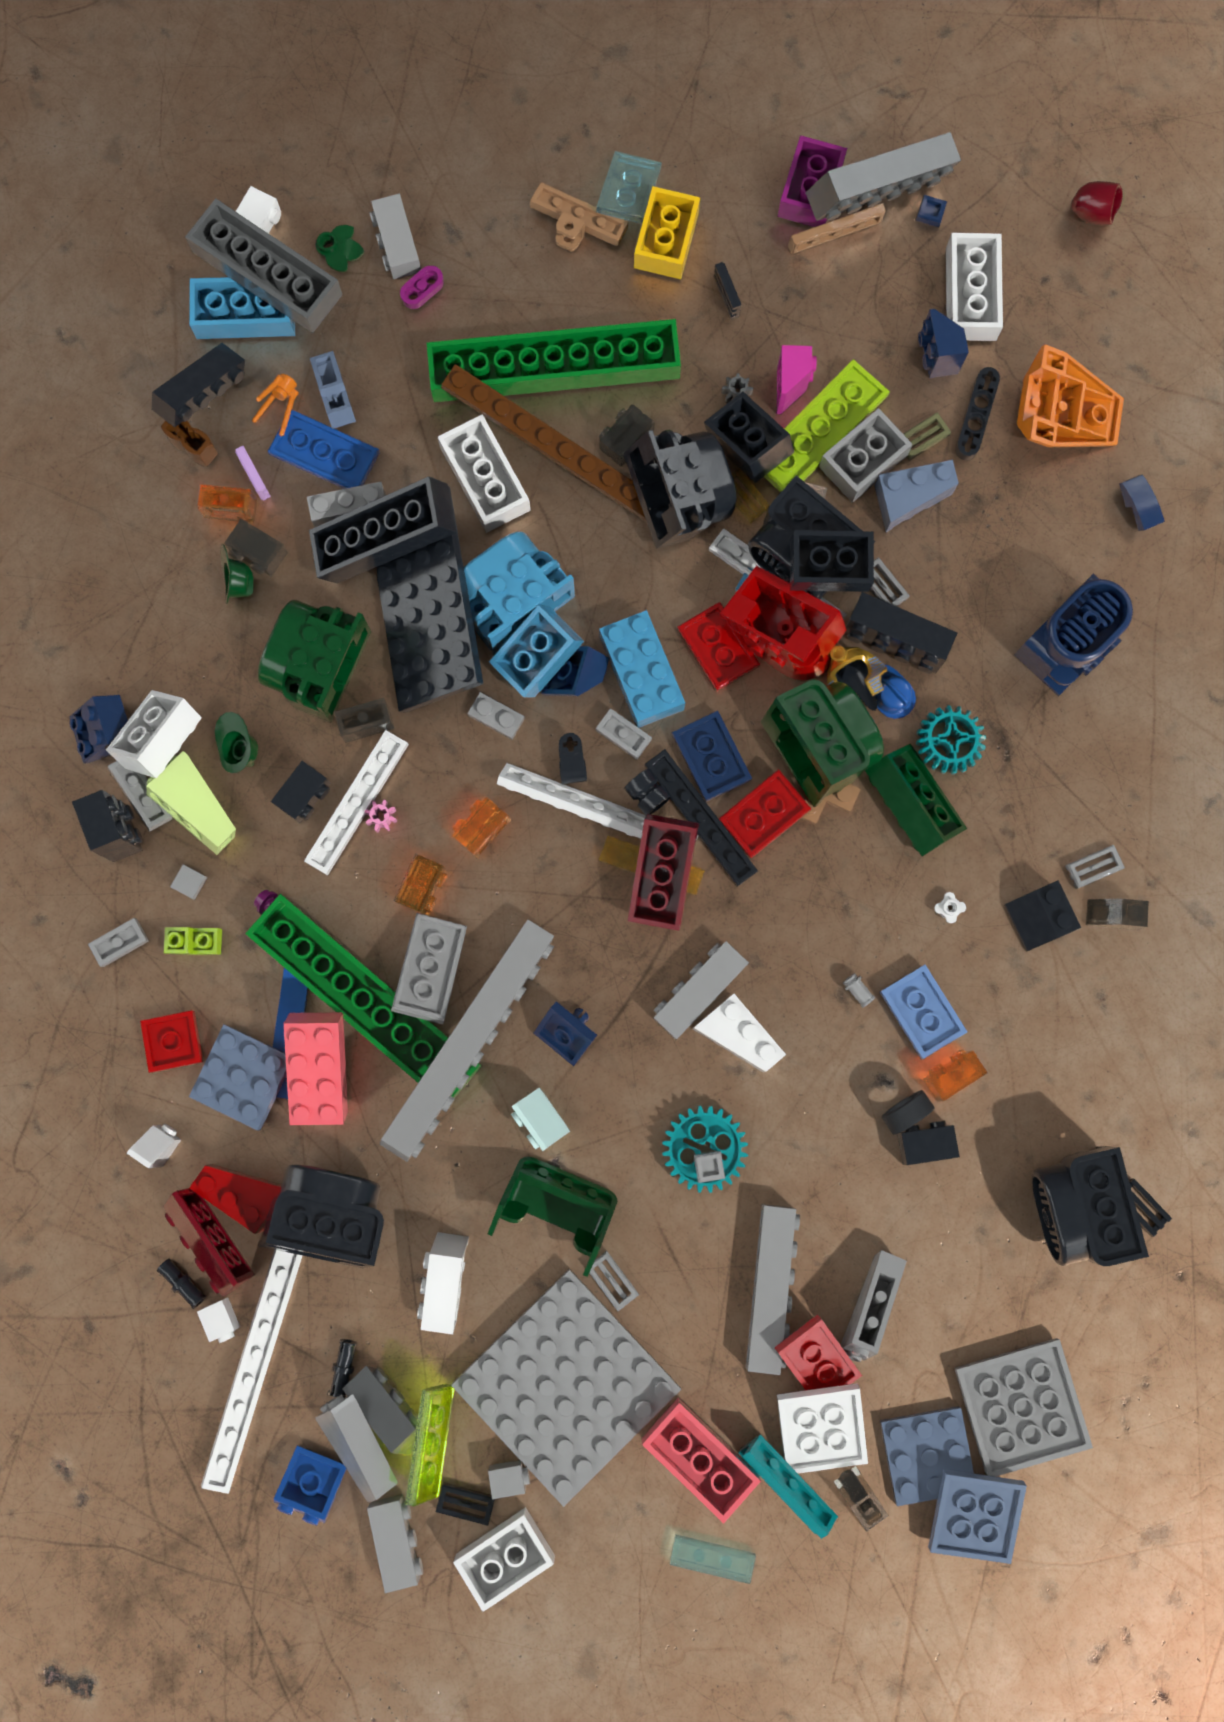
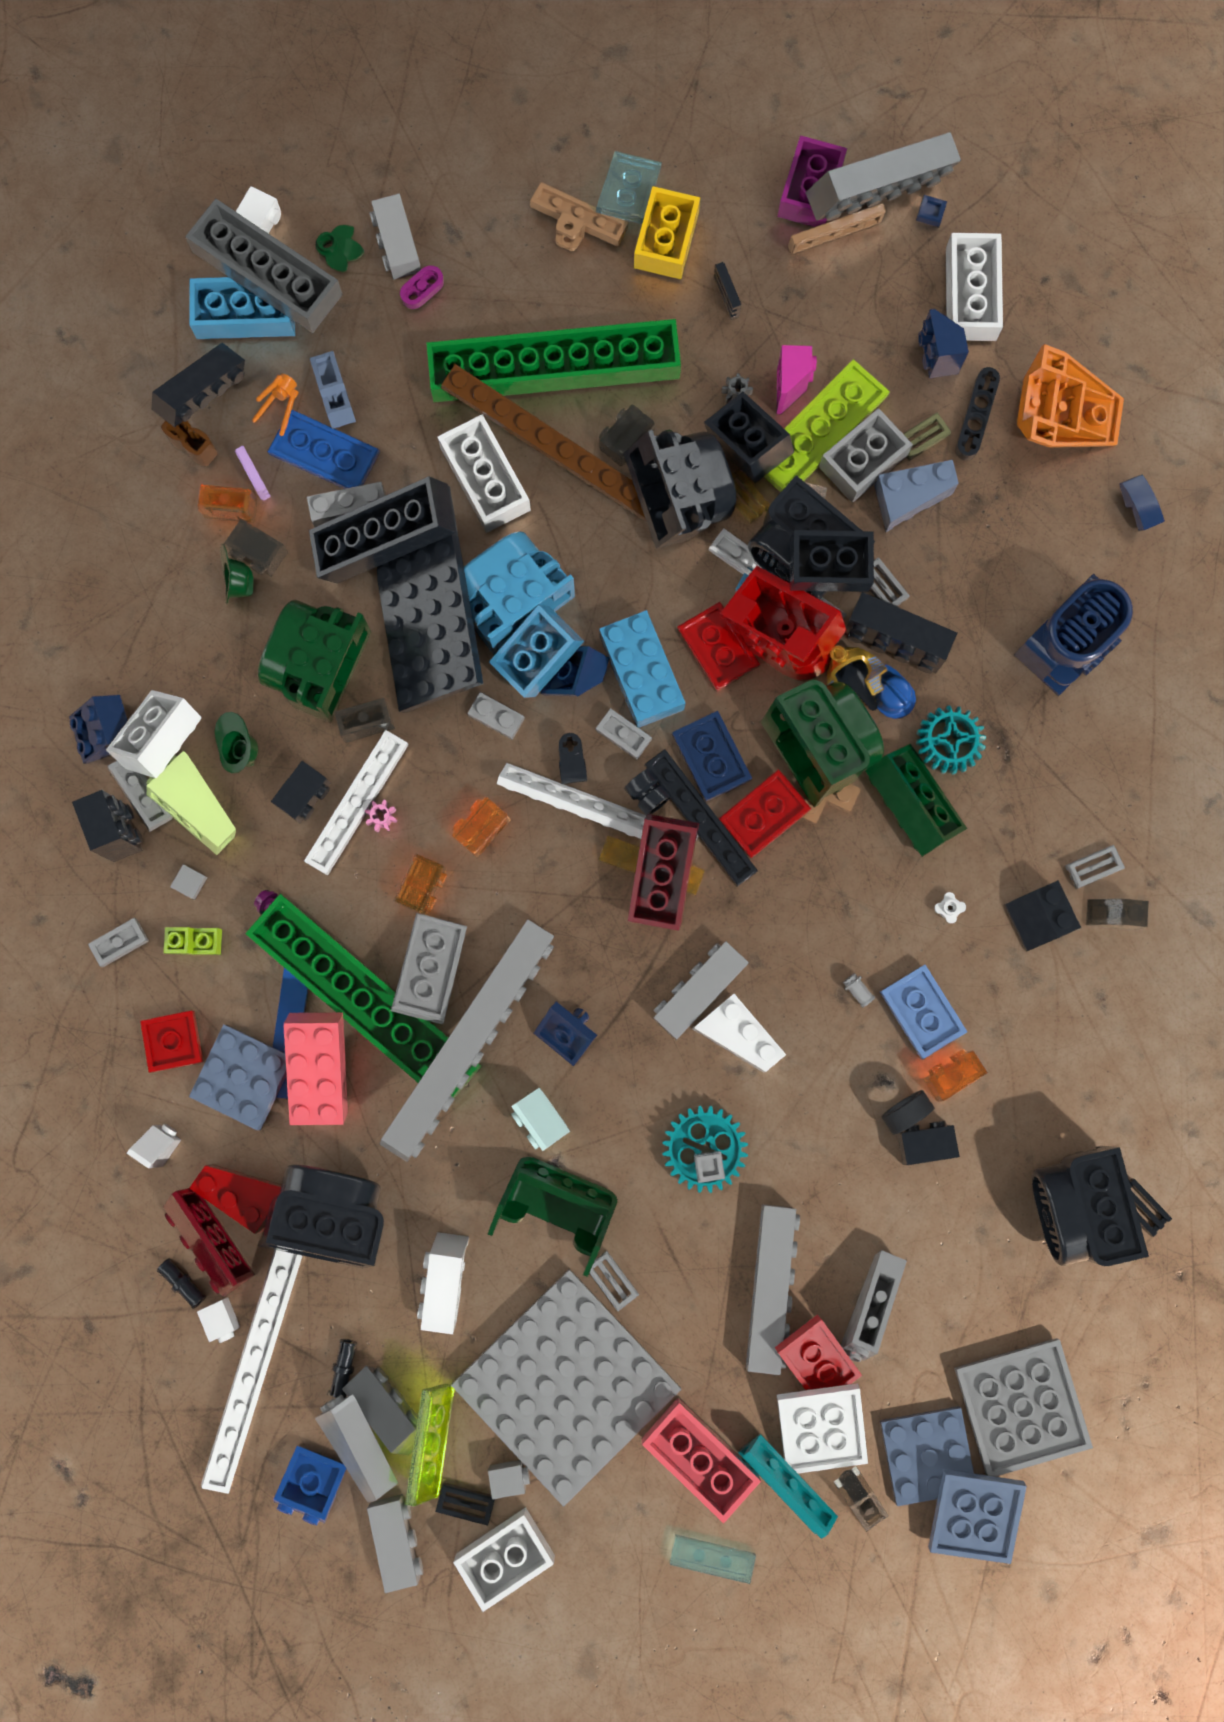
(1098, 202): dark red piece -> none

